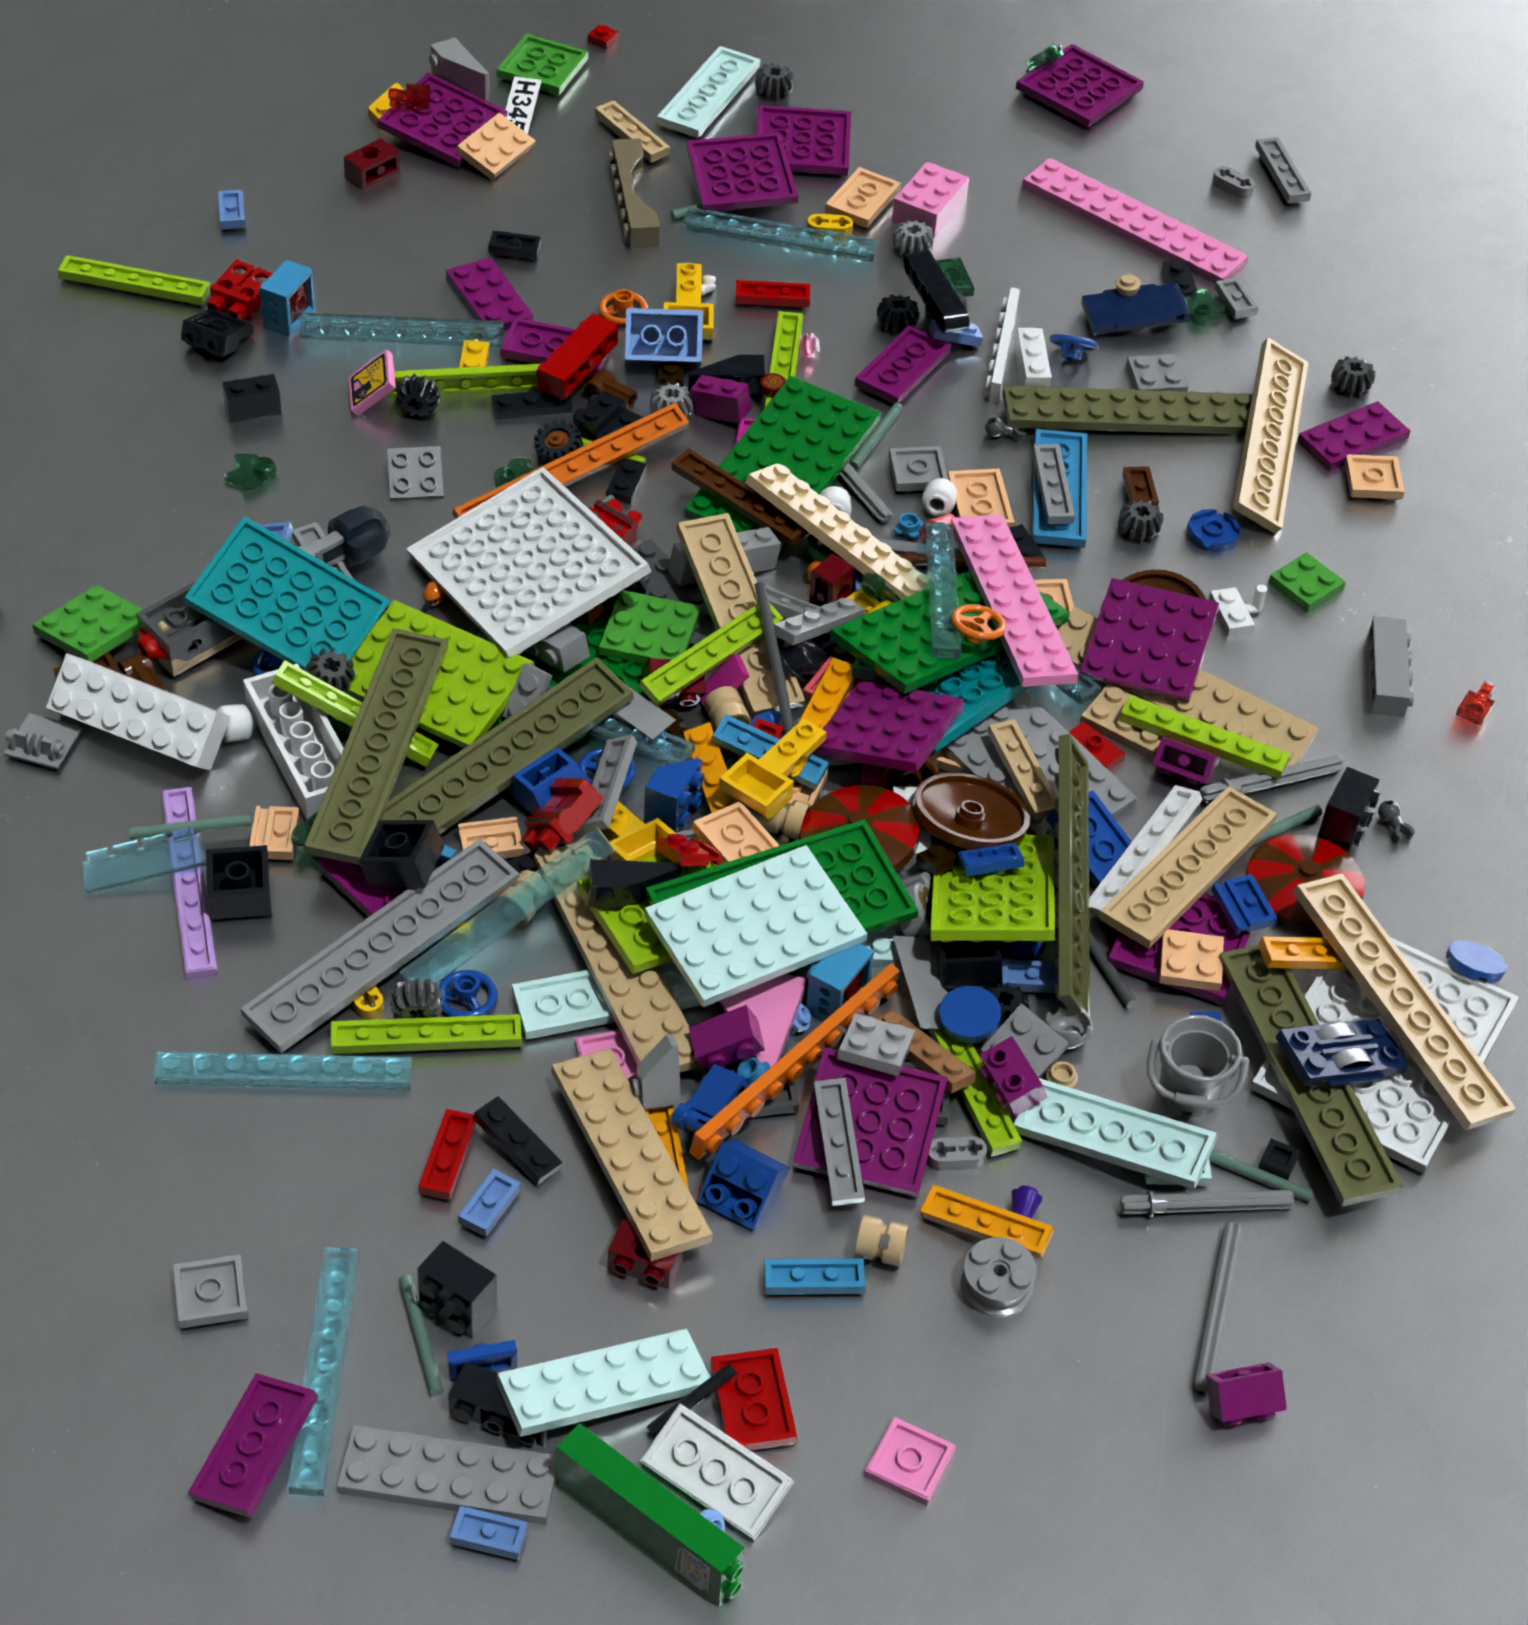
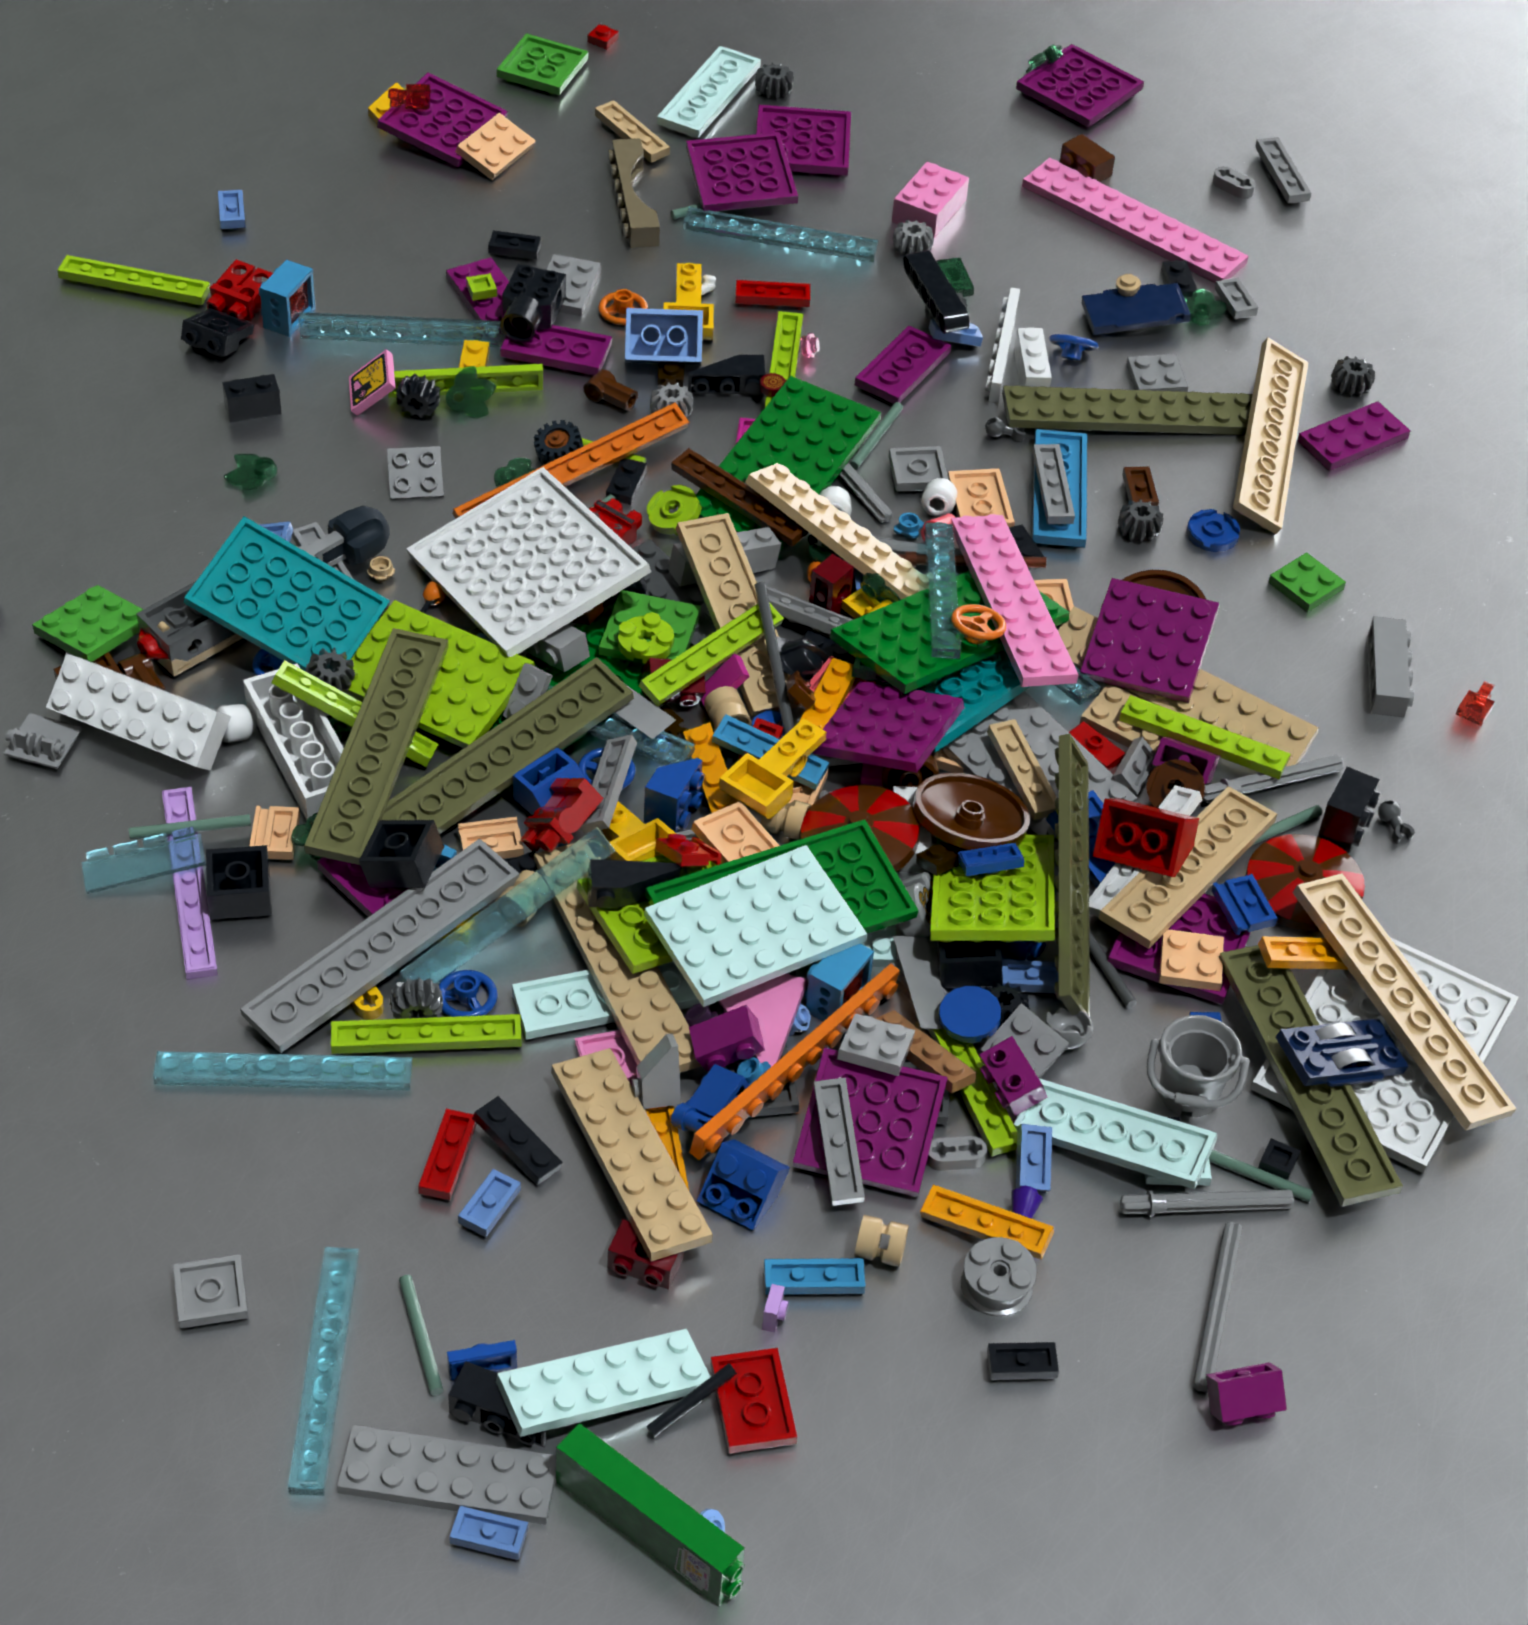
(253, 1445): magenta plate -> none
(371, 163): dark red brick -> none
(381, 568): none -> tan plate
(457, 66): light grey slope -> none
(457, 1290): black brick -> none
(474, 391): none -> clear green plate
(481, 287): none -> lime plate
(522, 101): white sticker -> none
(528, 405): black plate -> none
(531, 301): none -> black brick
(577, 356): red brick -> none
(580, 281): none -> light grey plate
(603, 416): black plate -> none
(650, 627): none -> lime plate
(660, 504): none -> lime plate
(698, 1014): none -> lavender plate
(717, 1471): white tile -> none
(720, 399): magenta brick -> none
(775, 1308): none -> lavender plate
(799, 691): none -> reddish brown plate
(817, 621): light grey plate -> none
(831, 222): yellow beam -> none
(863, 197): light nougat plate -> none
(897, 313): black gear -> none
(910, 1461): bright pink tile -> none
(1022, 1361): none -> black plate
(1034, 1157): none -> medium blue plate
(1063, 1074): tan plate -> none
(1087, 158): none -> reddish brown brick
(1135, 765): none -> light grey plate
(1144, 836): none -> red slope
(1170, 773): none -> reddish brown plate
(1234, 613): white plate -> none
(1374, 476): light nougat plate -> none
(1476, 961): tile -> none

